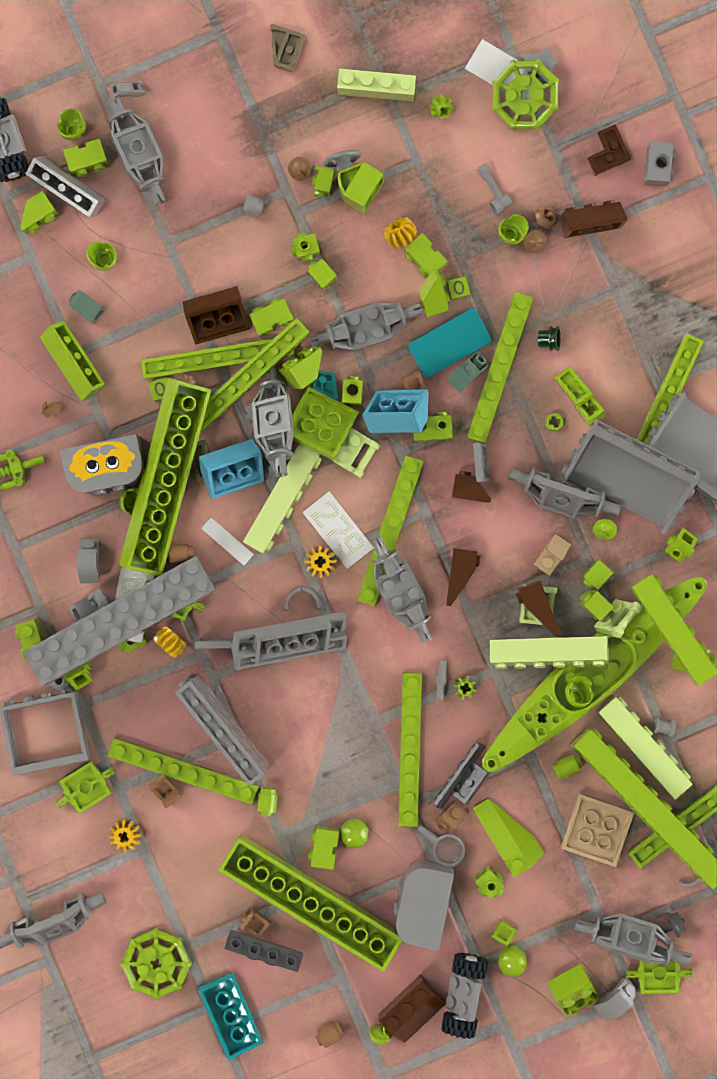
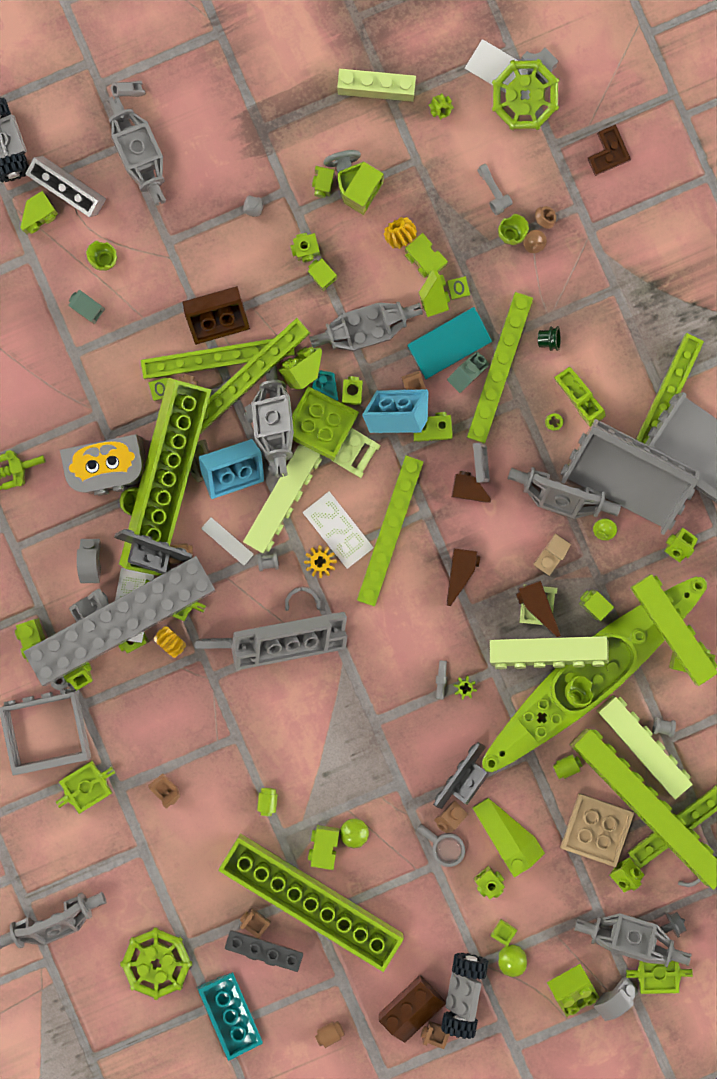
(51, 409): medium nougat hat -> none
(71, 124): lime hair -> none
(72, 360): lime brick -> none
(86, 158): lime brick -> none
(132, 836): yellow gear -> none
(149, 553): none -> dark grey bracket
(182, 770): lime plate -> none
(223, 729): light grey panel -> none
(268, 561): none -> light grey bush
(271, 316): lime brick -> none
(286, 47): dark tan wing -> none
(299, 168): medium nougat hat -> none
(379, 1034): lime hat -> none
(400, 589): light grey plate -> none
(410, 749): lime plate -> none
(423, 903): light grey brick -> none
(433, 1035): none -> medium nougat bracket
(593, 219): reddish brown slope -> none
(596, 575): lime brick -> none
(618, 618): yellowish green plate -> none
(627, 875): none -> lime brick
(653, 174): light grey brick -> none

